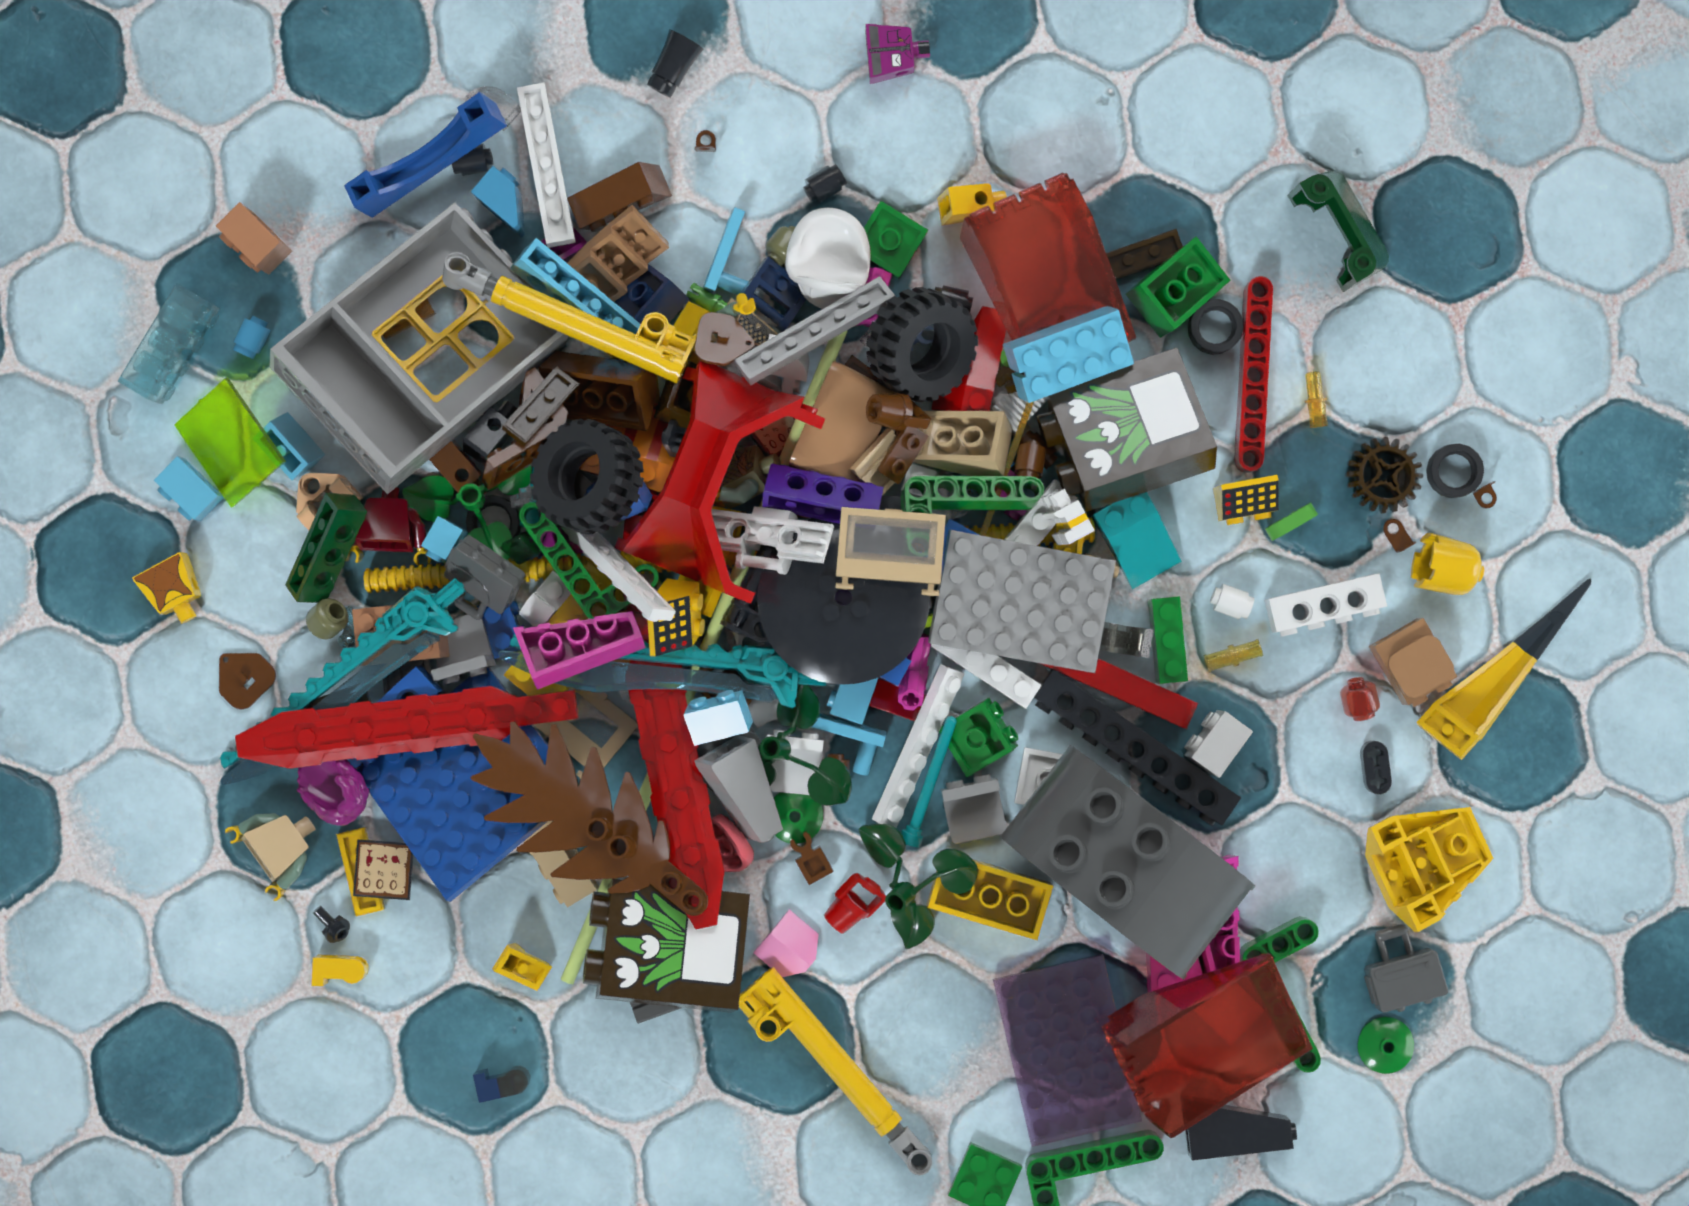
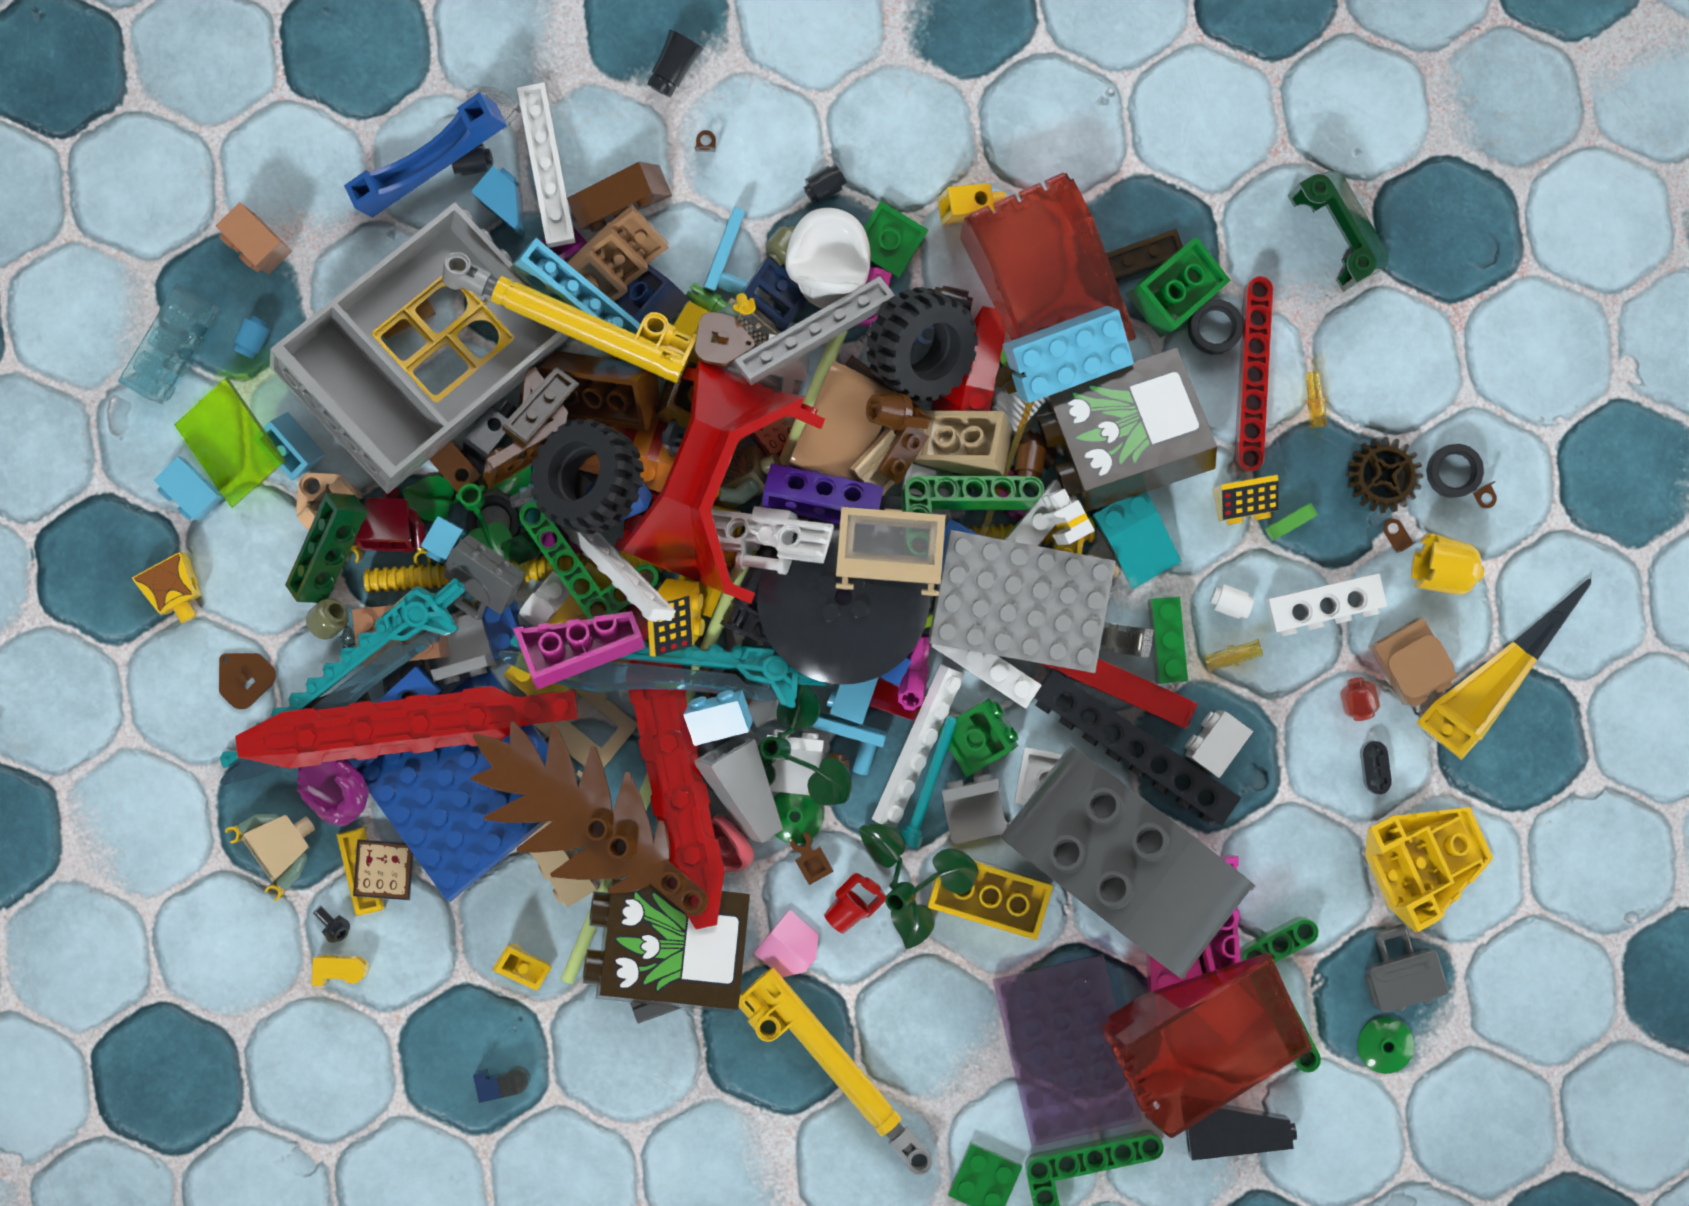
(892, 51): magenta torso -> none

